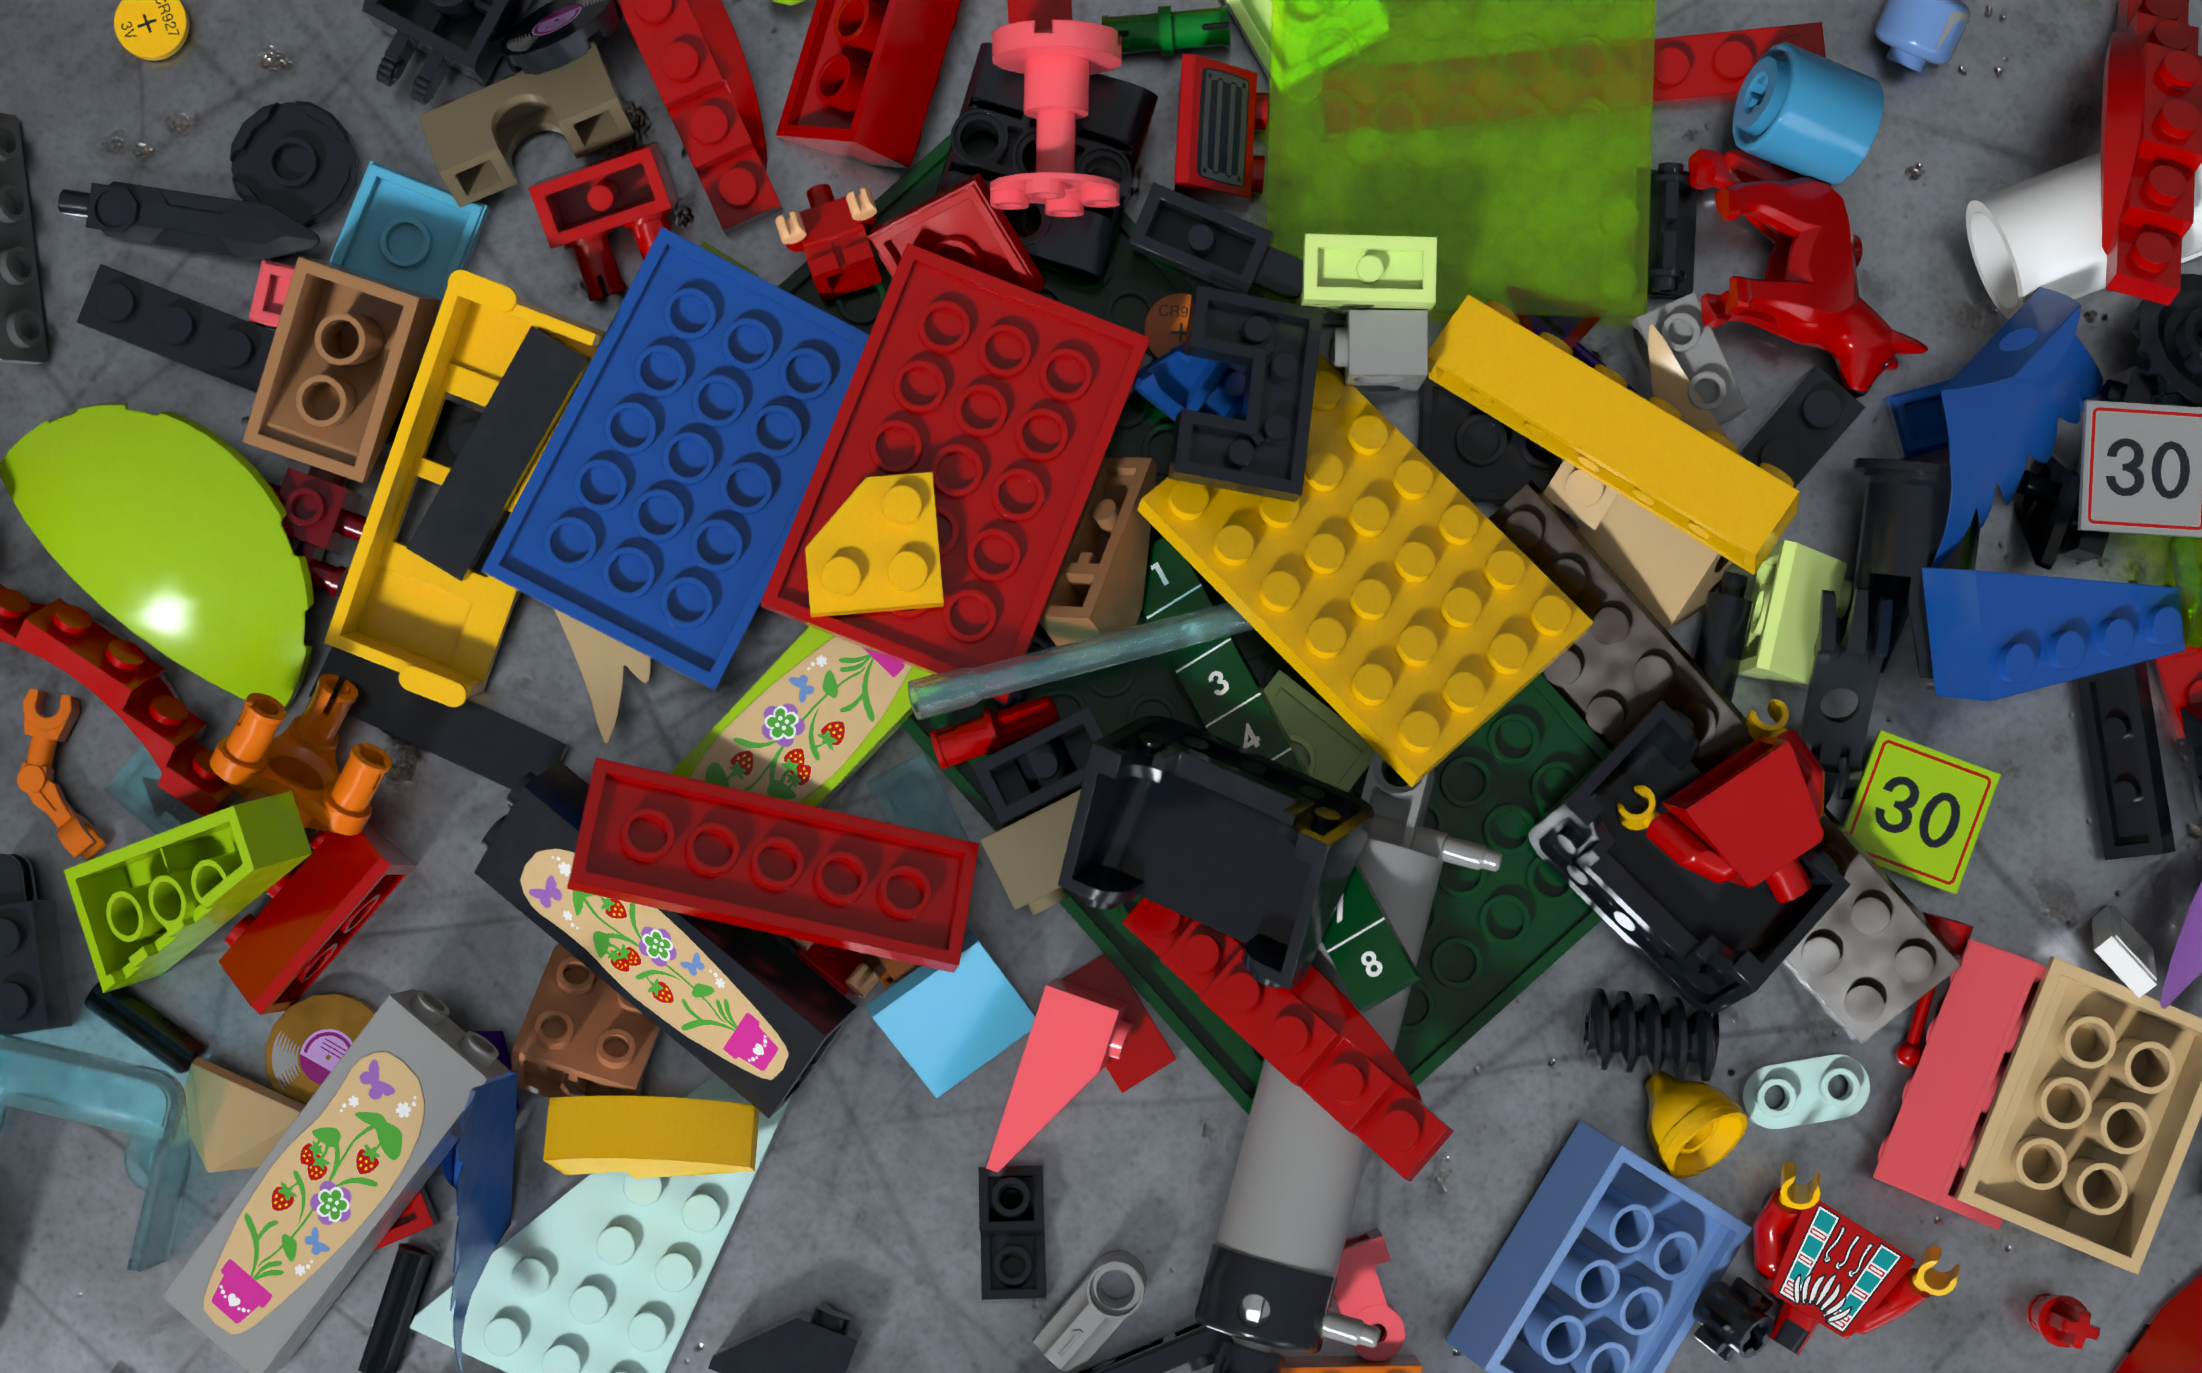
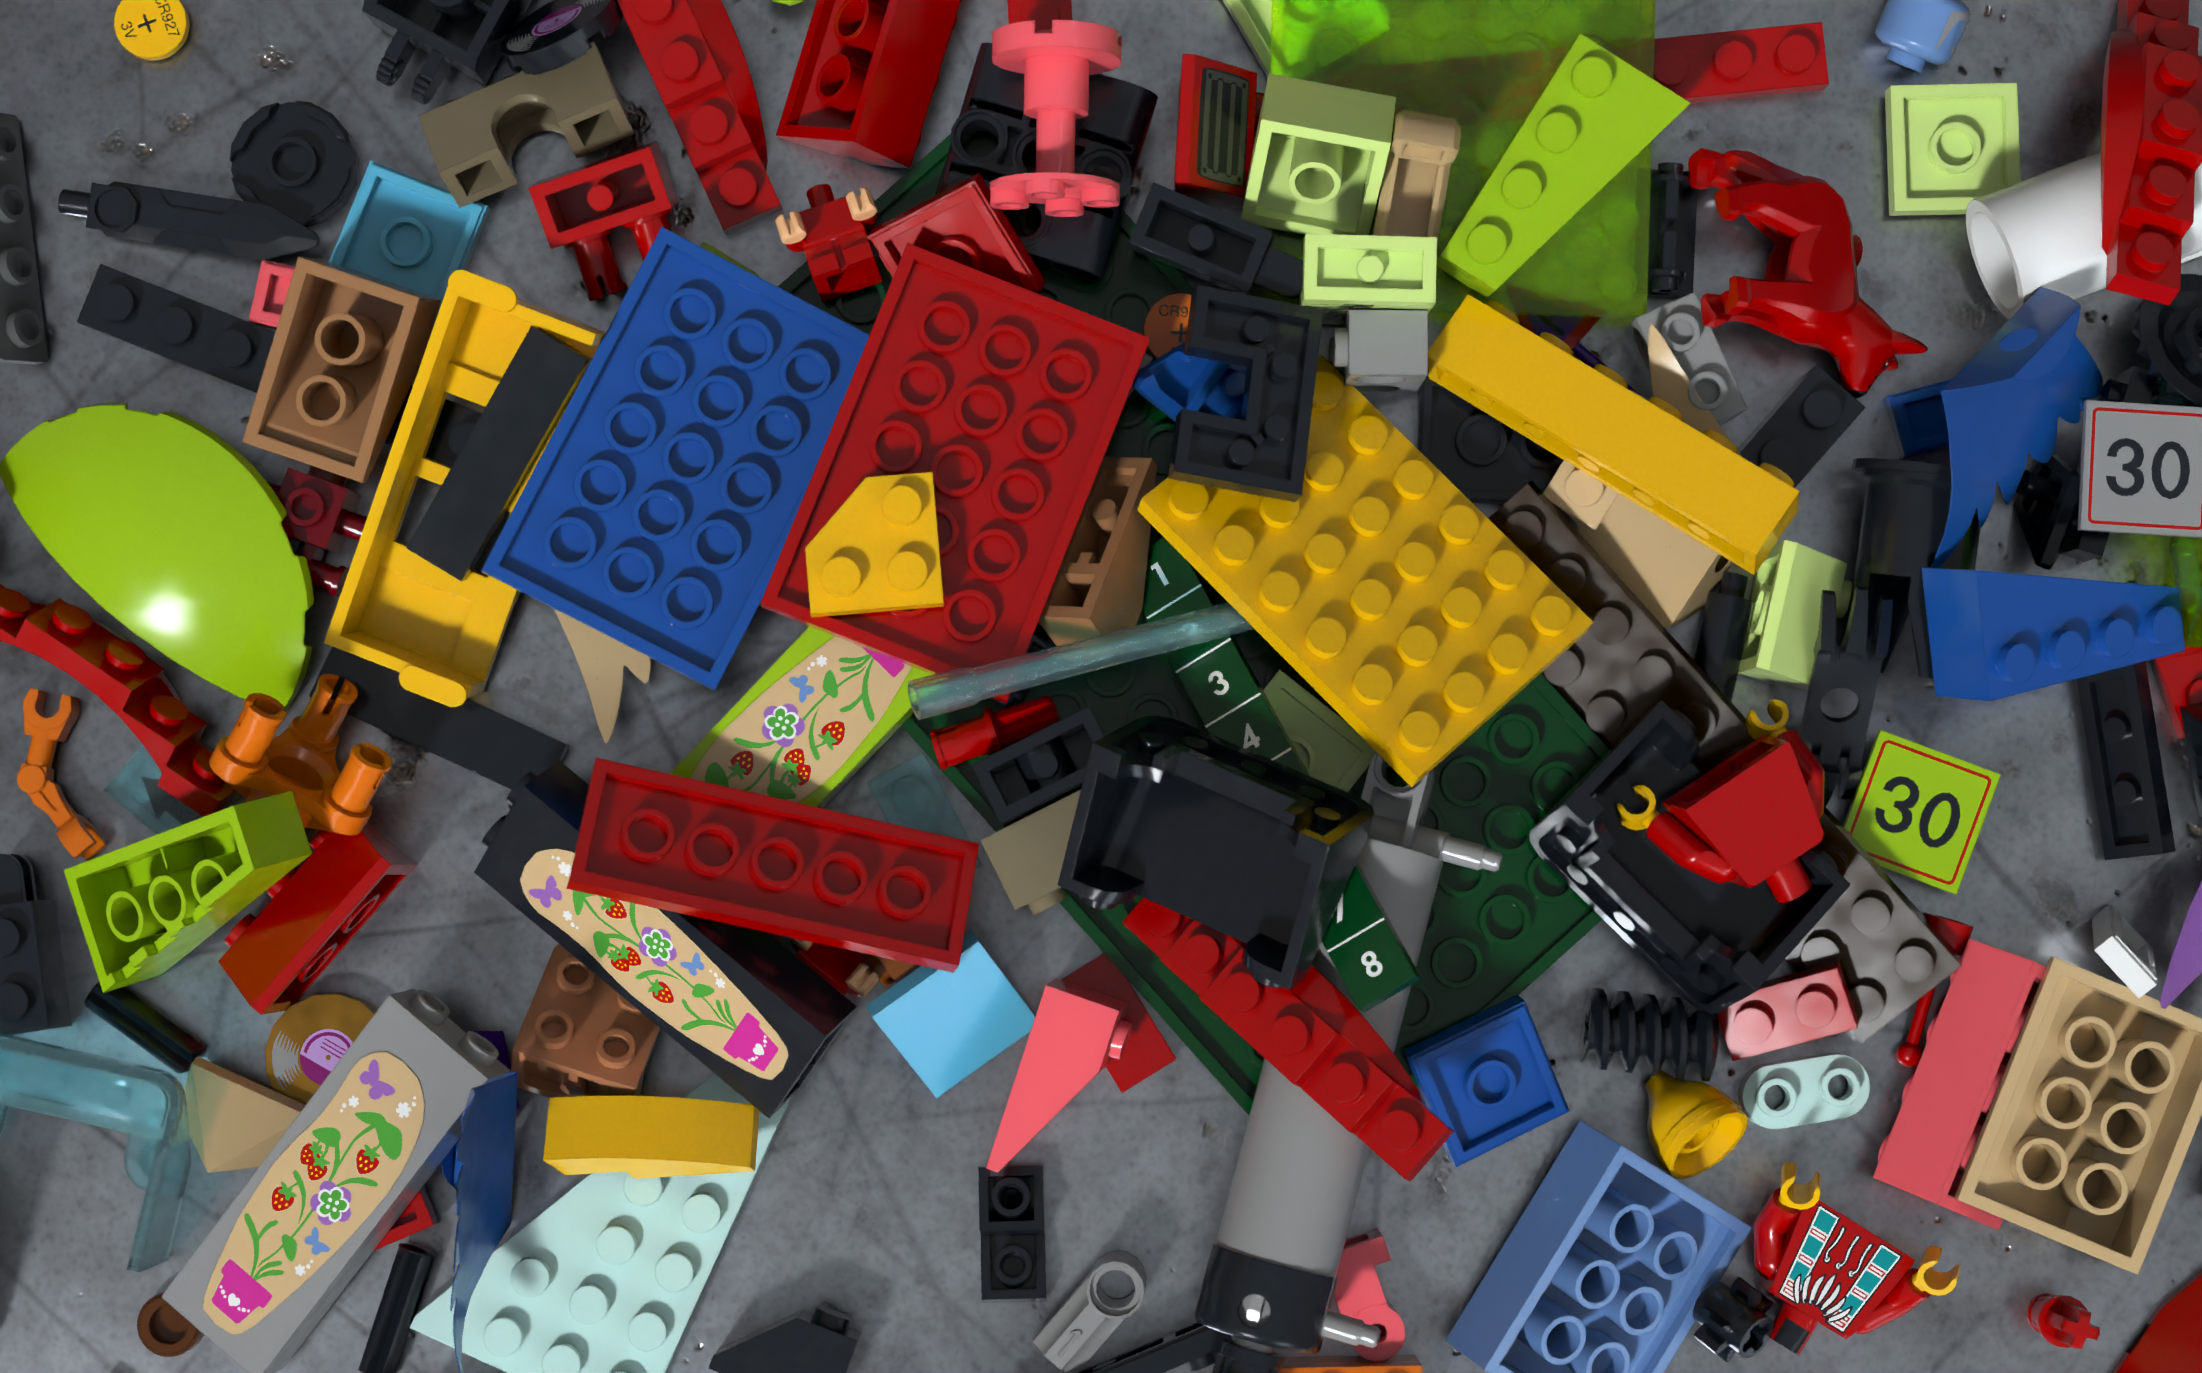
(165, 1329): none -> reddish brown tile
(1171, 29): green pin -> none
(1318, 157): none -> yellowish green slope
(1416, 175): none -> tan animal
(1487, 1079): none -> blue tile
(1567, 148): none -> lime wedge
(1789, 1012): none -> plate
(1807, 113): dark azure piece -> none
(1950, 145): none -> yellowish green plate

